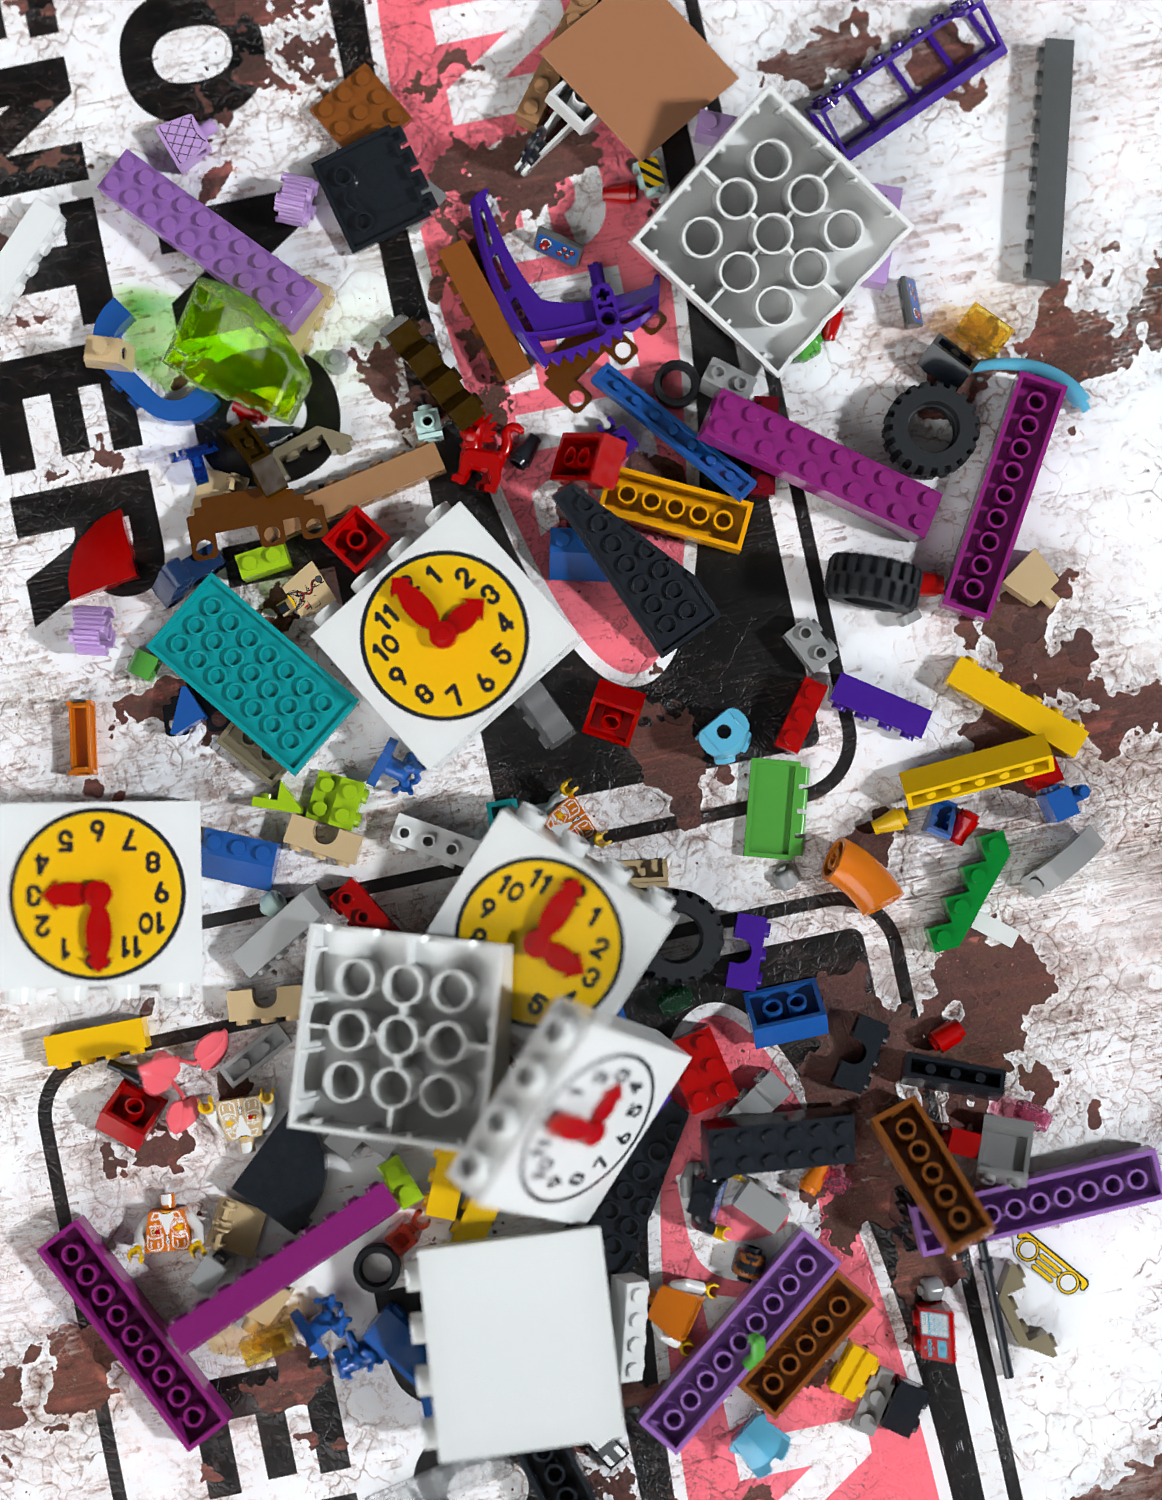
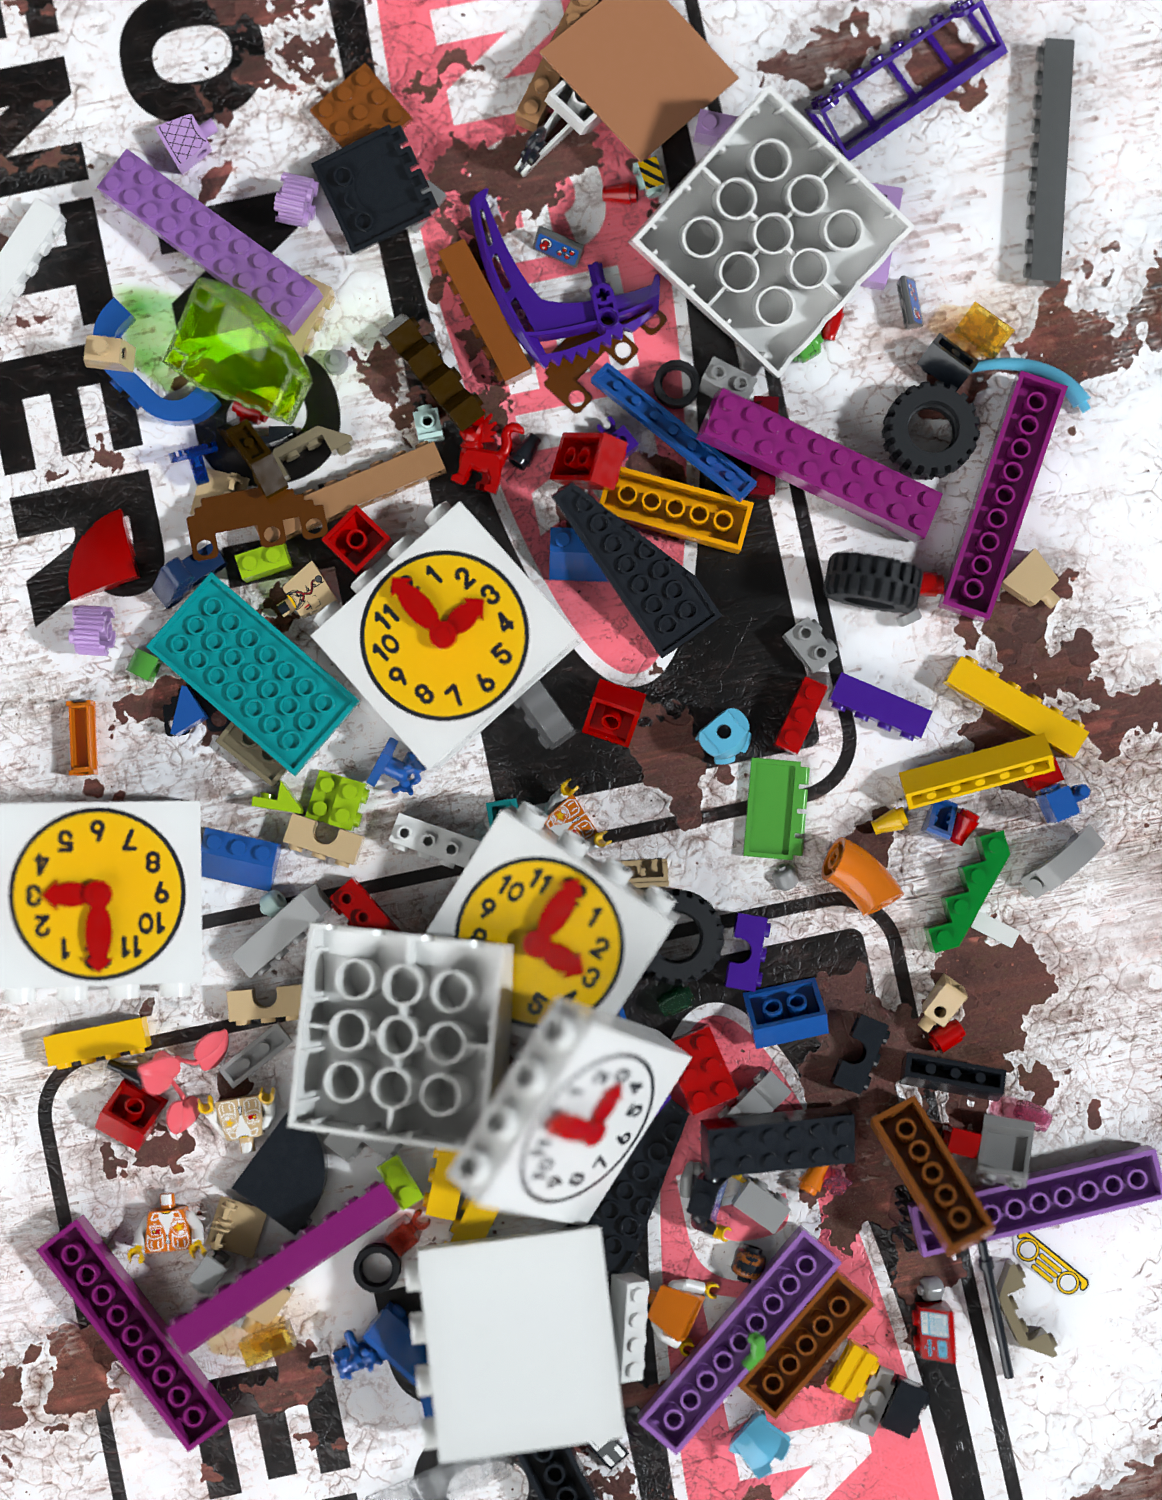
(326, 1320): blue piece -> none
(946, 994): none -> tan torso

